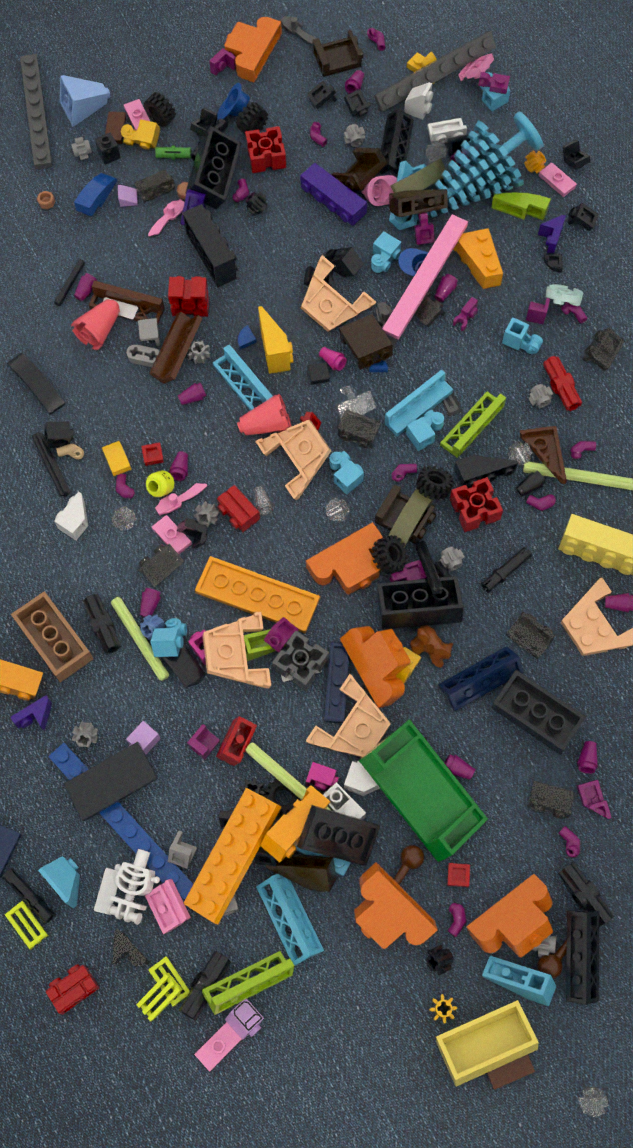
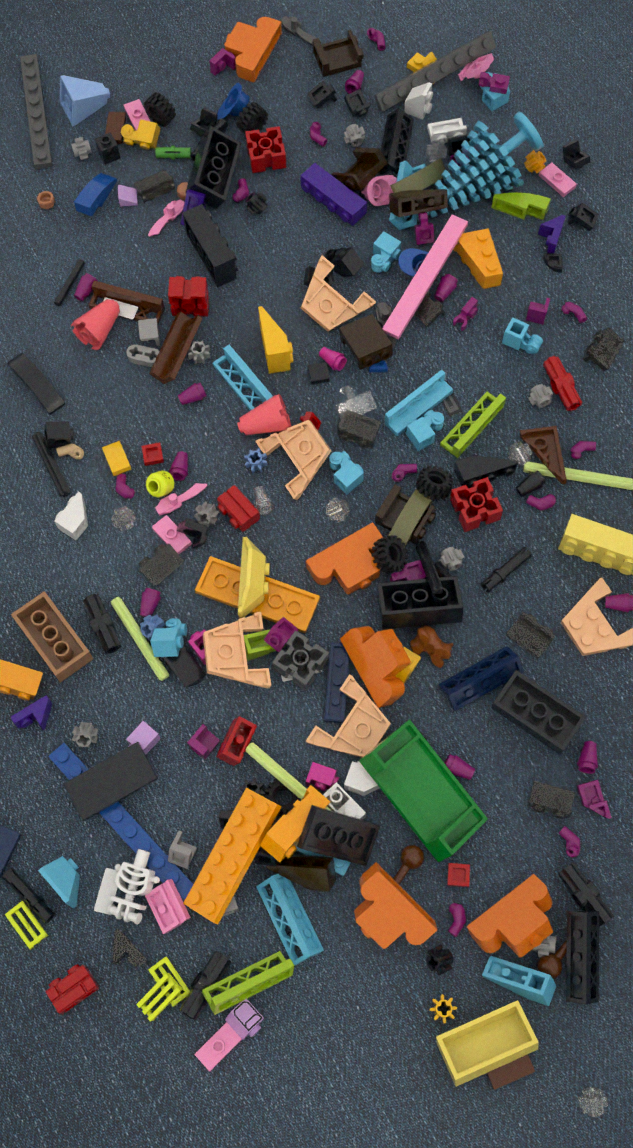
(246, 338): blue tile -> none
(252, 578): none -> light yellow wedge
(253, 456): none -> medium blue gear
(562, 294): light aqua plate -> none

